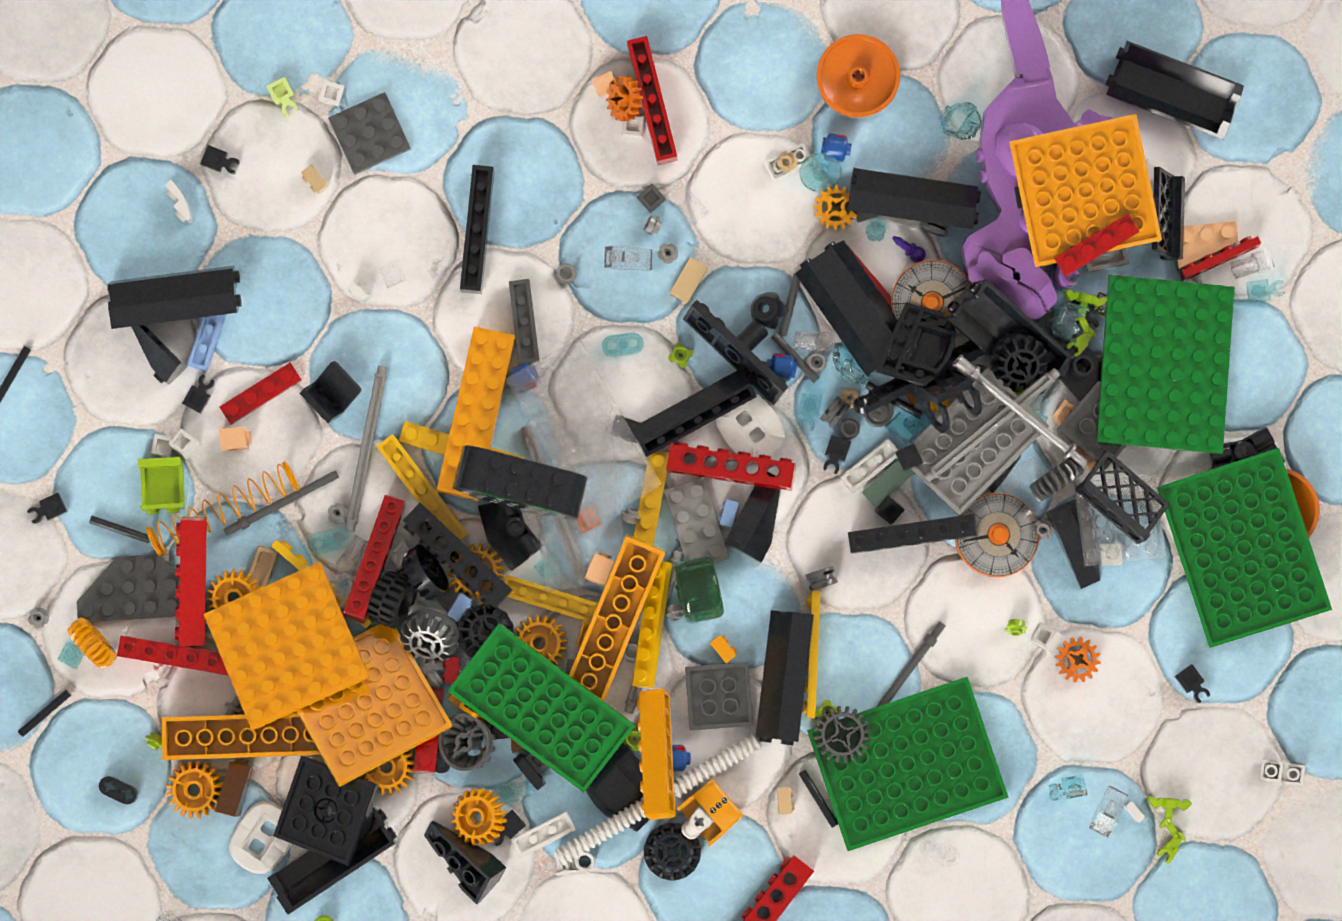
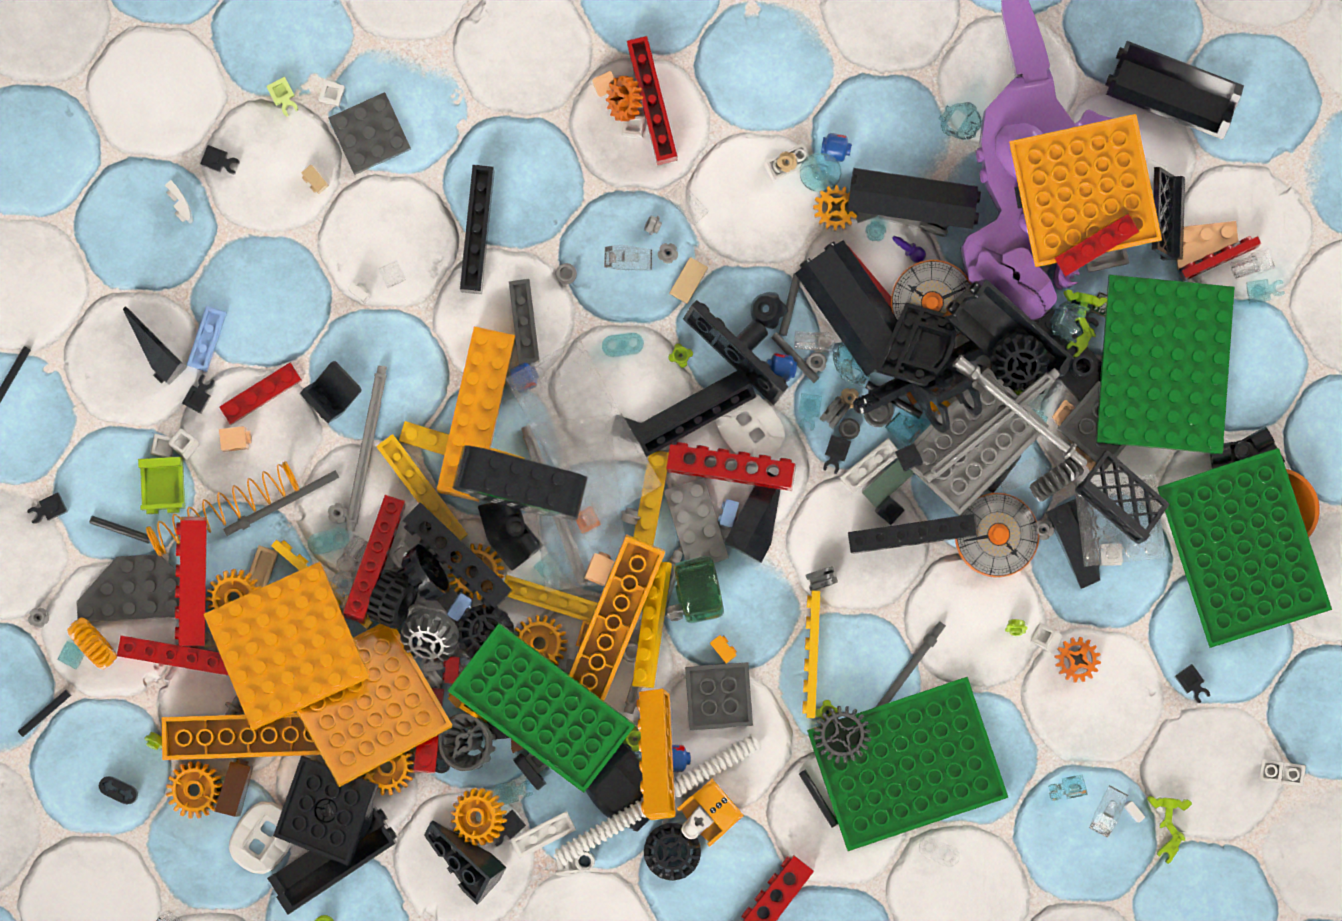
(173, 297): black panel -> none
(651, 198): dark grey tile -> none
(784, 677): black panel -> none
(784, 800): tan piece -> none
(858, 76): orange dish -> none

